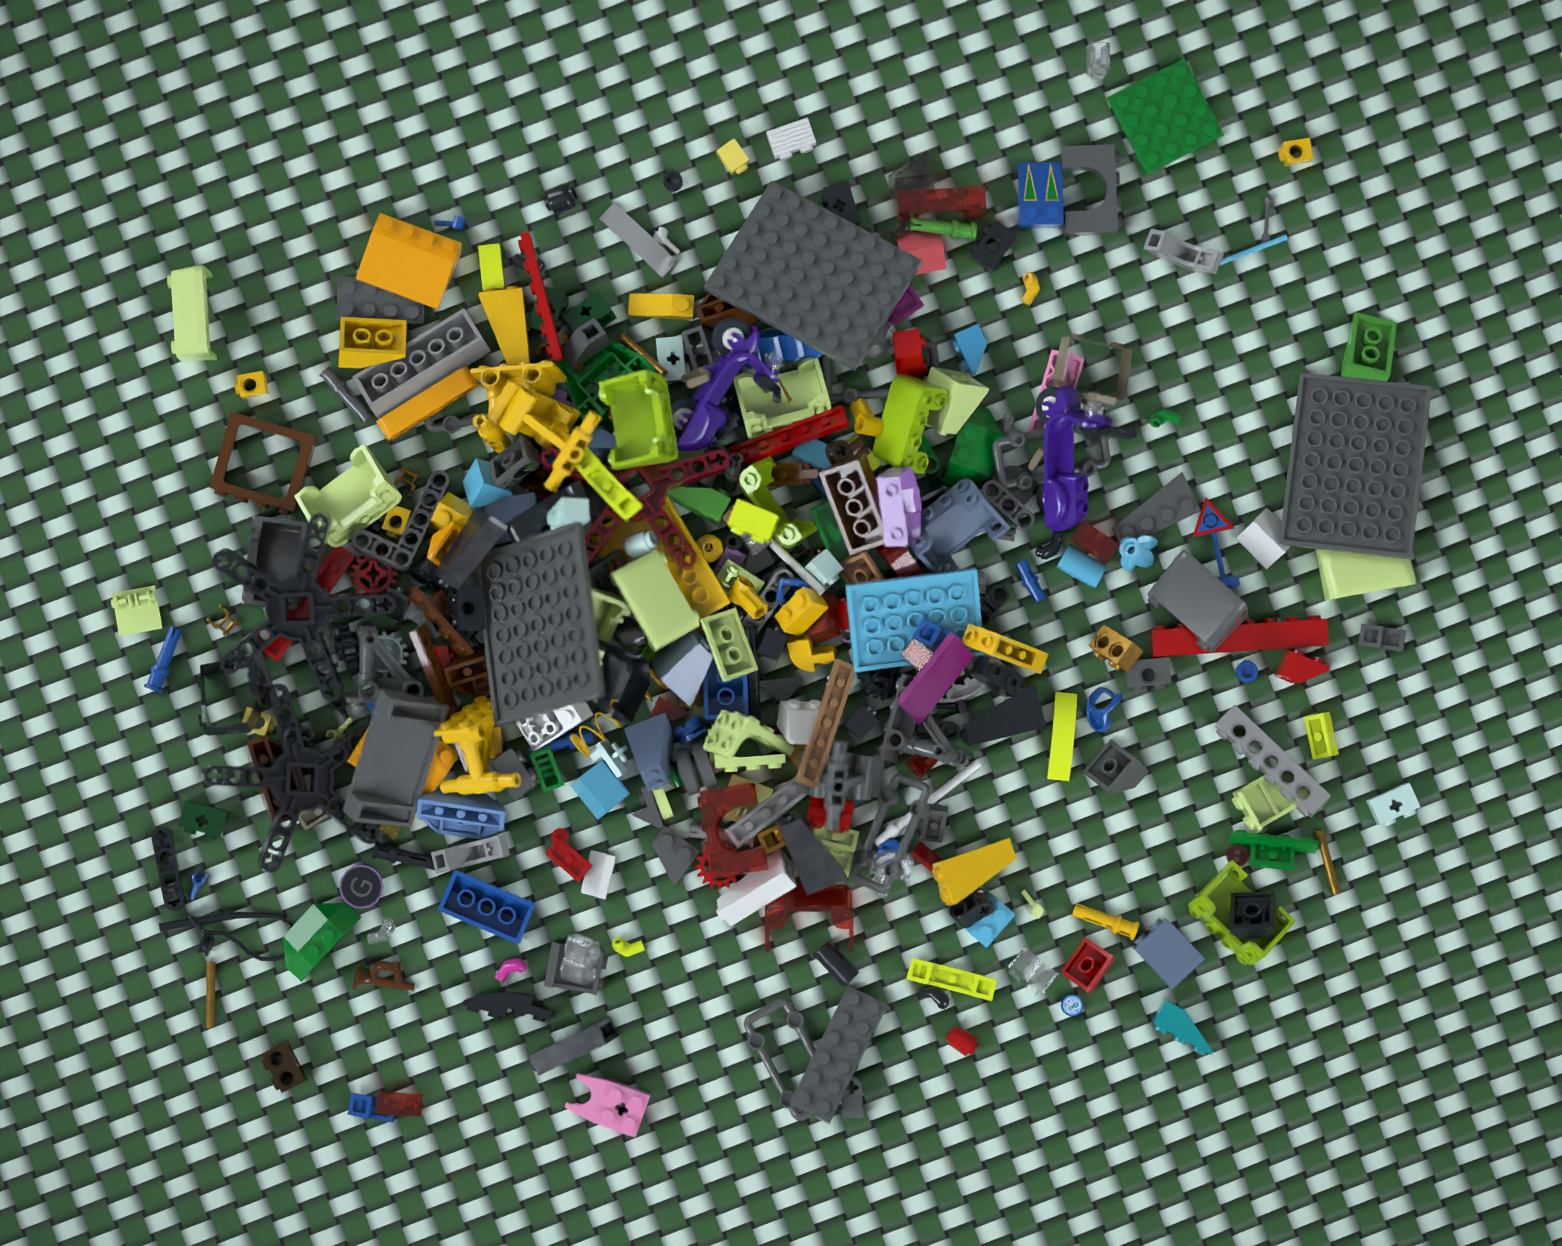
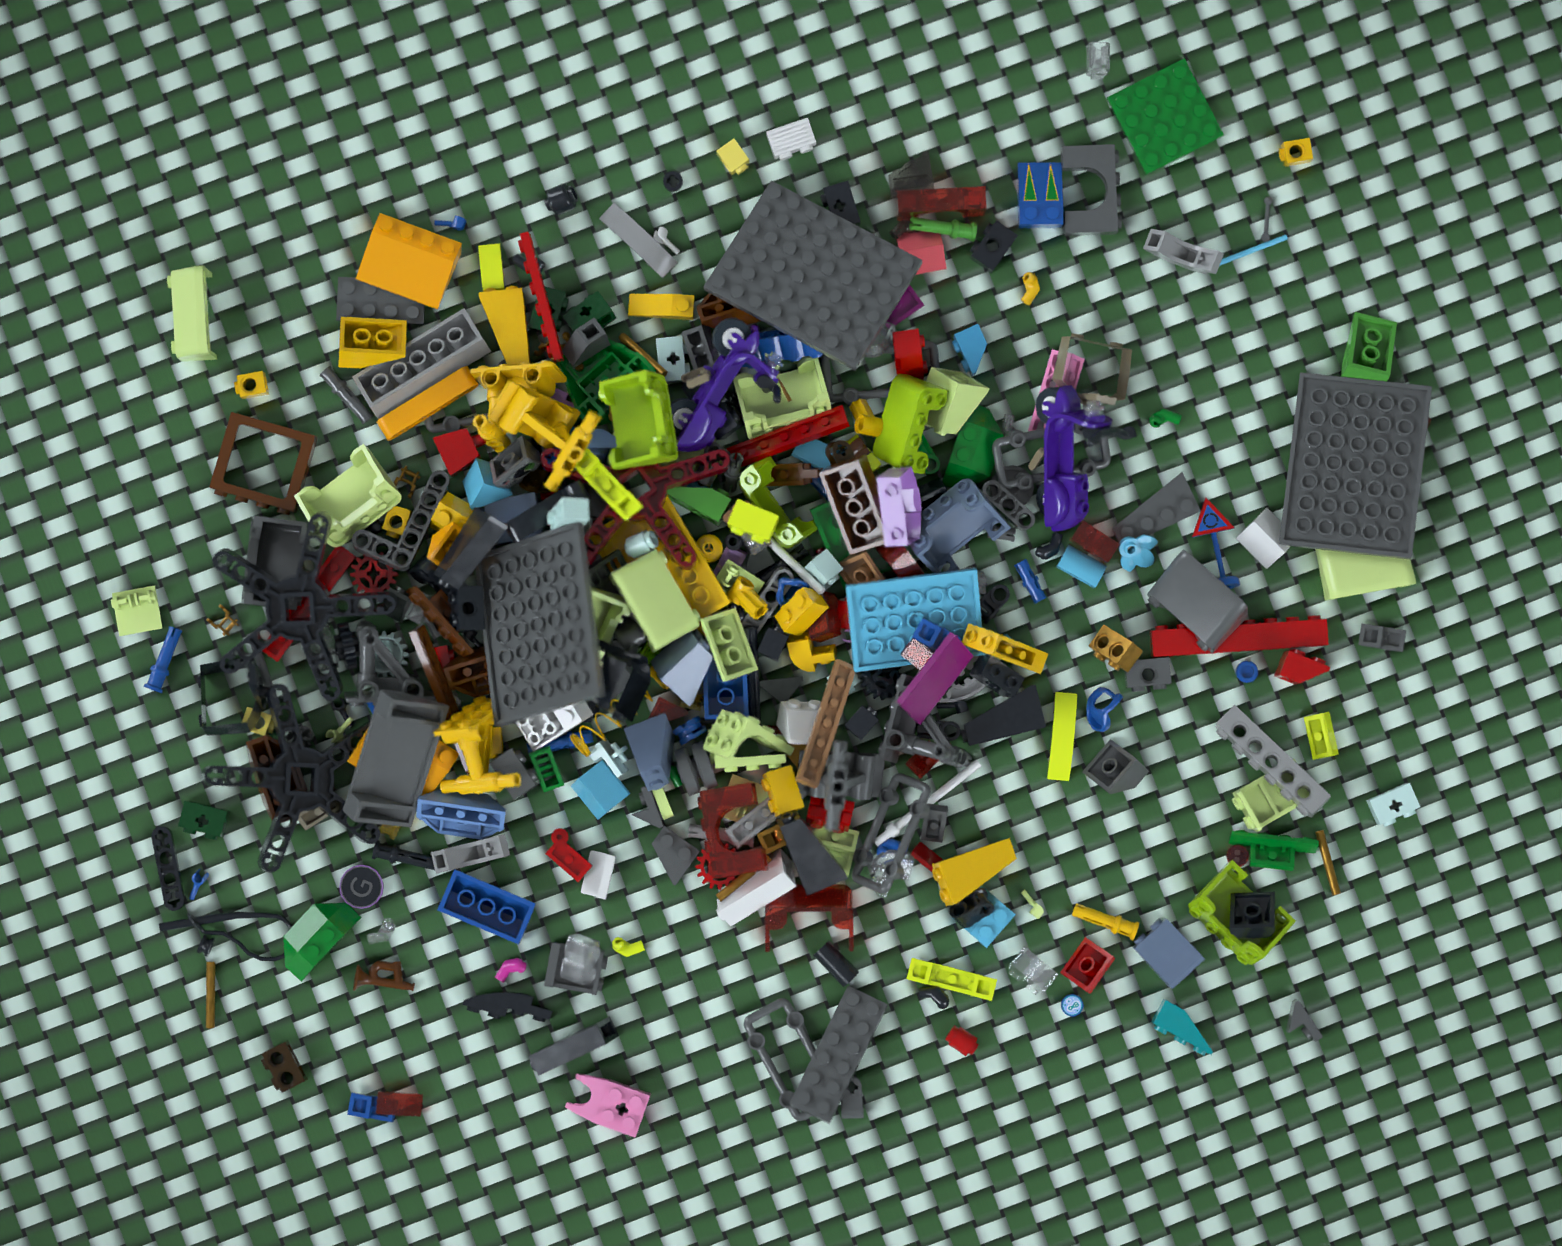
(458, 449): none -> red torso
(730, 888): none -> pearl gold piece
(782, 791): none -> yellow brick
(1298, 1017): none -> dark grey slope

